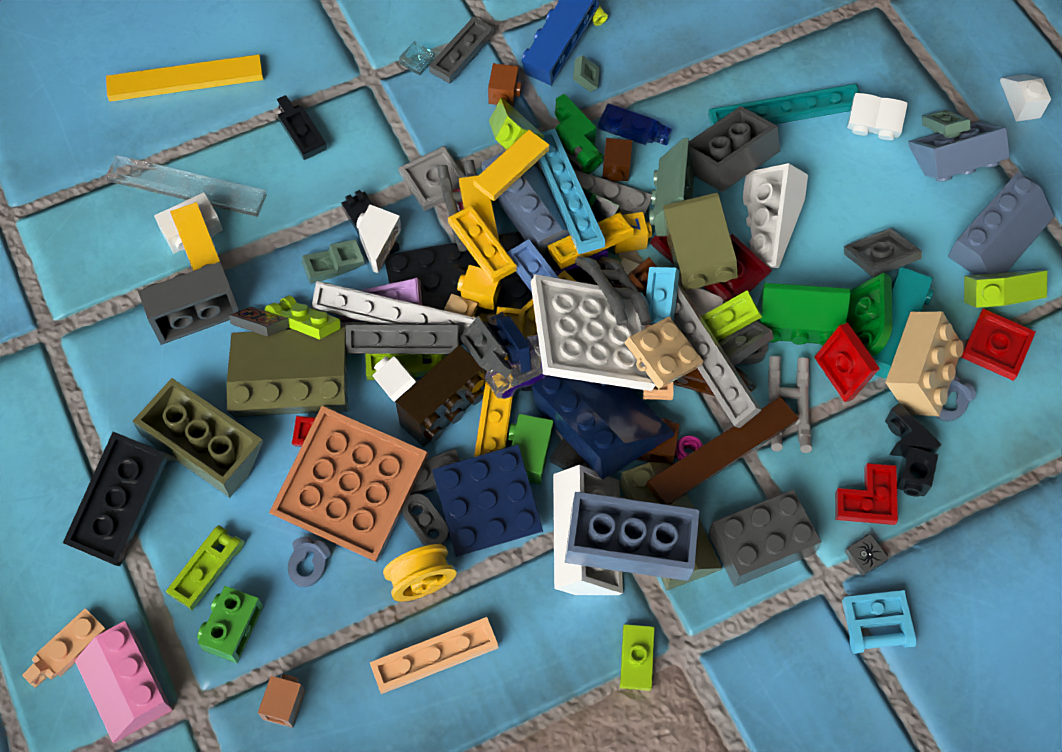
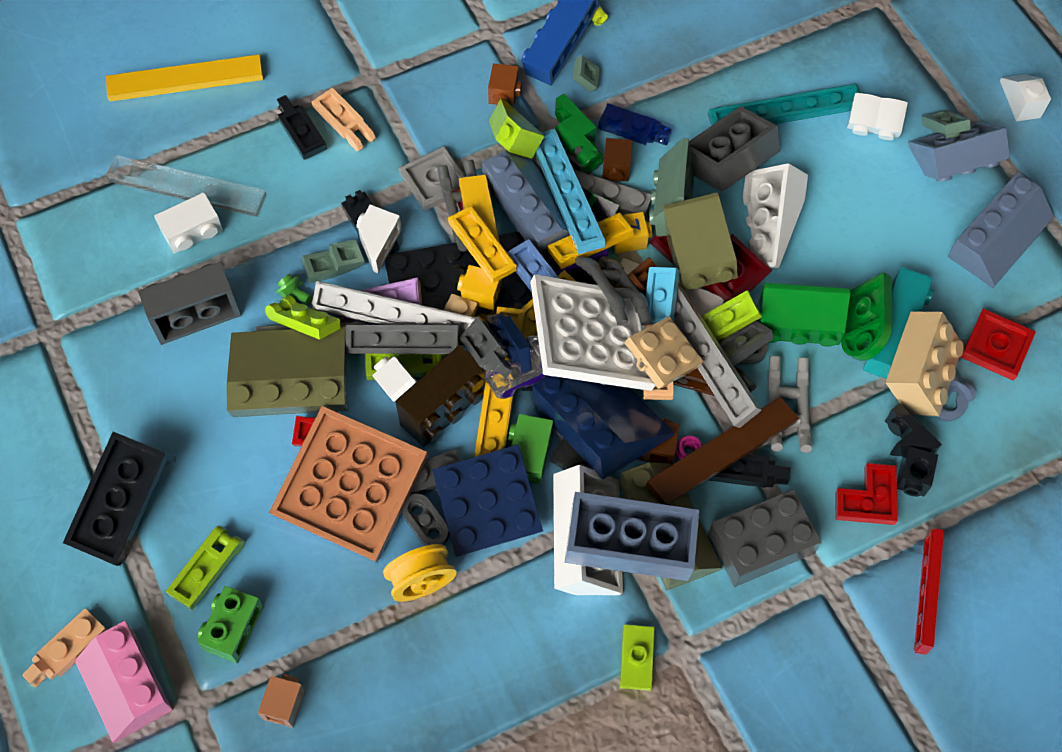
(194, 236): yellow tile -> none
(199, 436): olive slope -> none
(259, 321): tile -> none
(289, 286): none -> bright green plate
(301, 548): sand blue piece -> none
(342, 118): none -> light nougat hinge
(417, 58): clear light blue plate -> none
(434, 655): light nougat plate -> none
(461, 50): dark grey plate -> none
(511, 165): yellow tile -> none
(754, 471): none -> black hinge
(846, 362): red plate -> none
(866, 555): dark grey tile -> none
(878, 611): medium azure plate -> none
(882, 252): dark grey tile -> none
(929, 592): none -> red tile
(1004, 288): lime slope -> none

